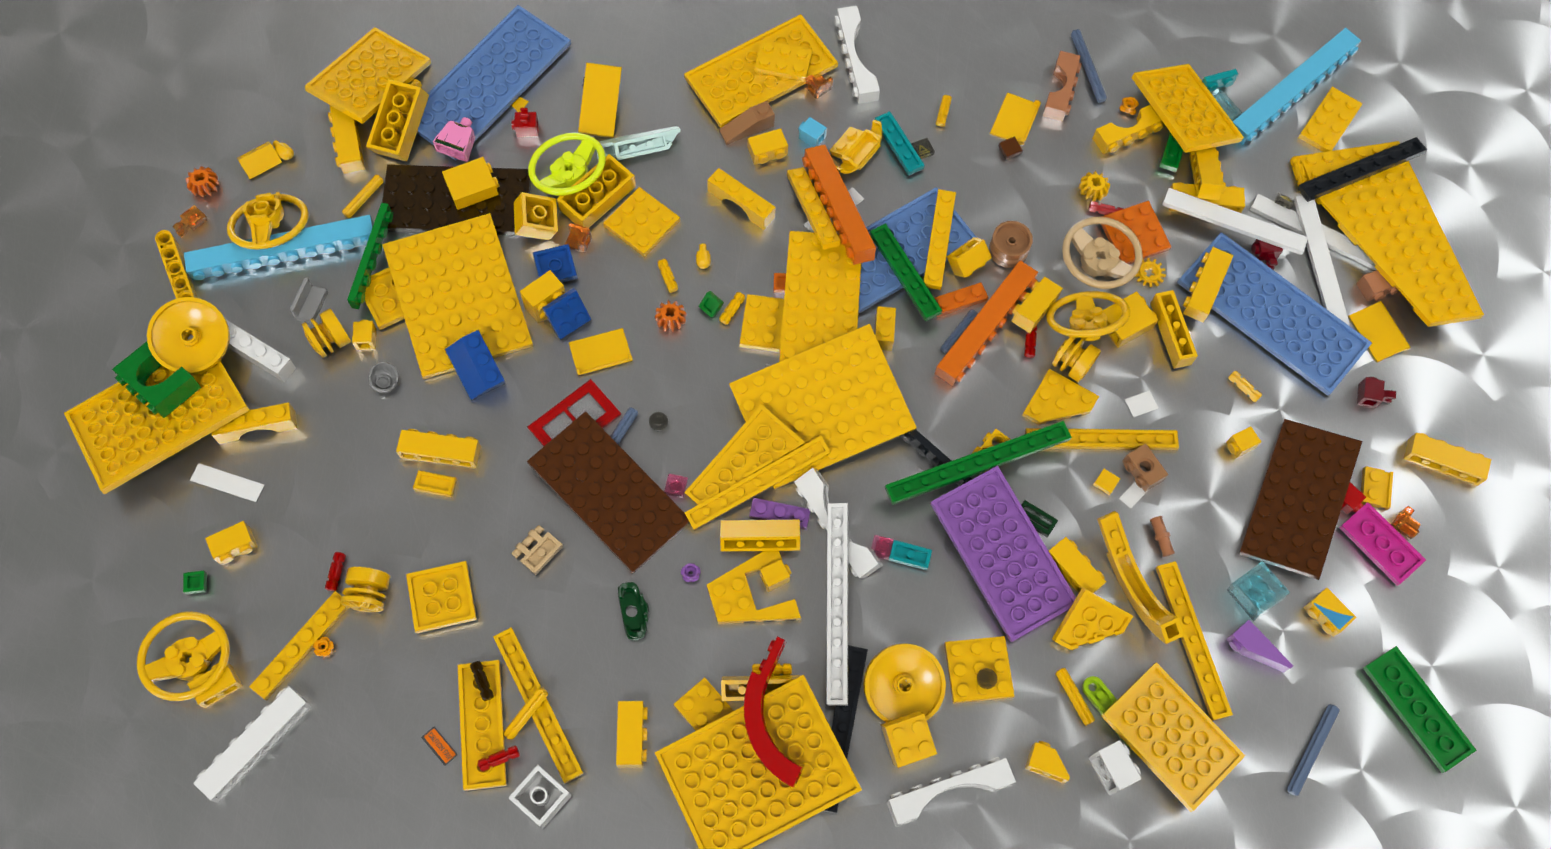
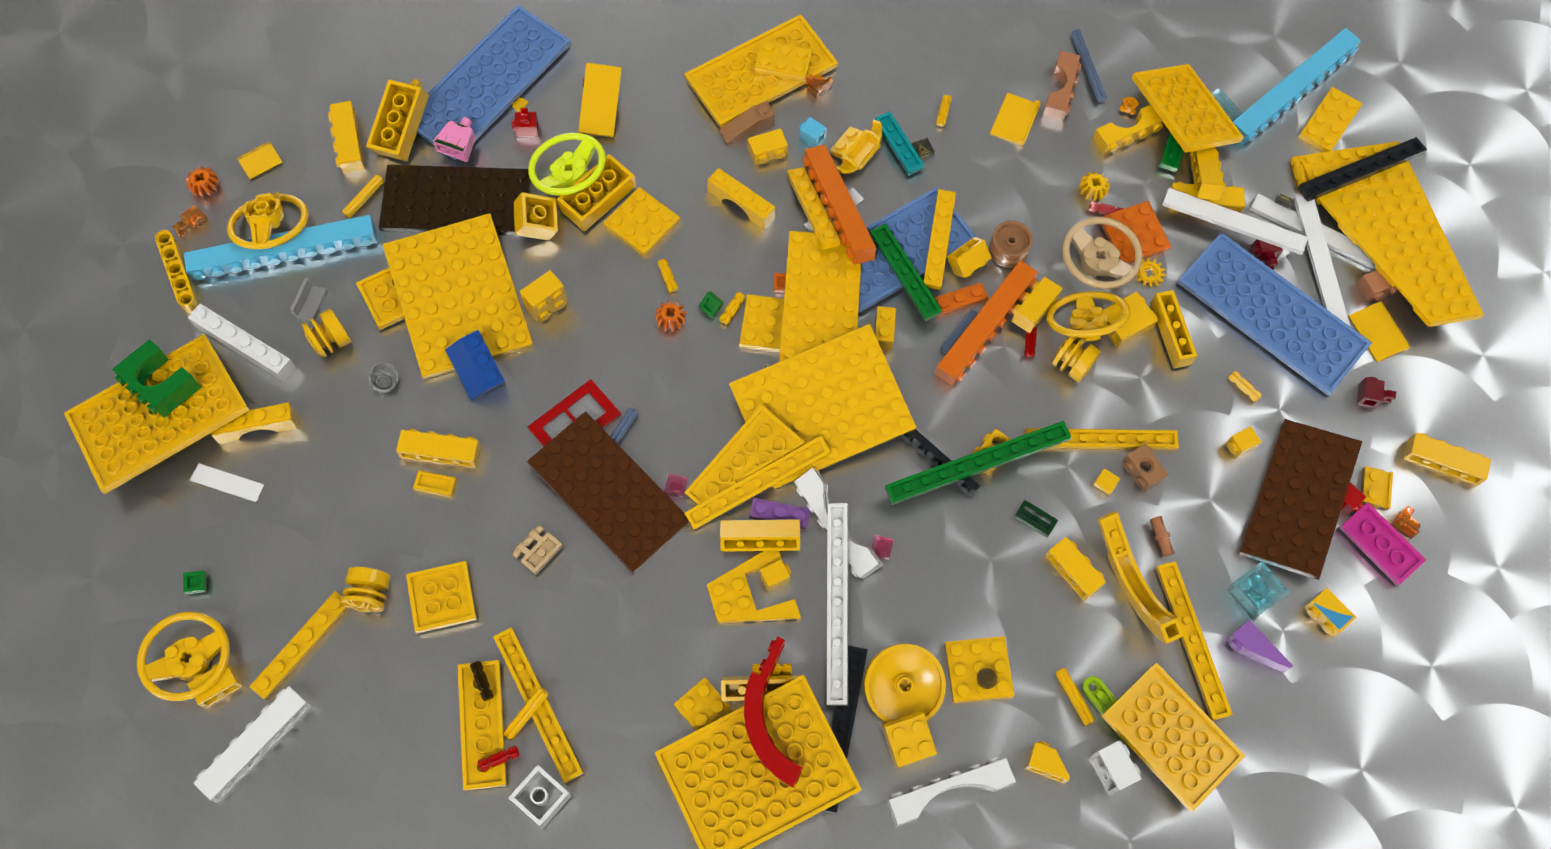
(178, 320): yellow dish -> none
(231, 543): yellow brick -> none
(283, 150): yellow cylinder -> none
(329, 645): light orange plate -> none
(335, 571): red axle -> none
(361, 73): yellow plate -> none
(364, 335): yellow brick -> none
(368, 261): green plate -> none
(439, 746): orange sticker -> none
(471, 182): yellow brick -> none
(558, 261): blue plate -> none
(566, 313): blue plate -> none
(578, 238): clear orange panel -> none
(600, 351): yellow piece -> none
(630, 596): dark green piece -> none
(631, 734): yellow brick -> none
(639, 143): light aqua wedge -> none
(658, 421): clear smoke plate -> none
(693, 568): medium lavender plate -> none
(703, 257): yellow cylinder -> none
(864, 82): white arch -> none
(910, 555): teal plate -> none
(1004, 553): medium lavender plate -> none
(1010, 148): reddish brown tile -> none
(1058, 400): yellow plate -> none
(1090, 621): yellow plate -> none
(1132, 495): white sticker -> none
(1141, 403): white sticker -> none
(1207, 284): yellow brick -> none
(1219, 80): teal plate -> none
(1313, 750): sand blue axle -> none
(1419, 709): green plate -> none

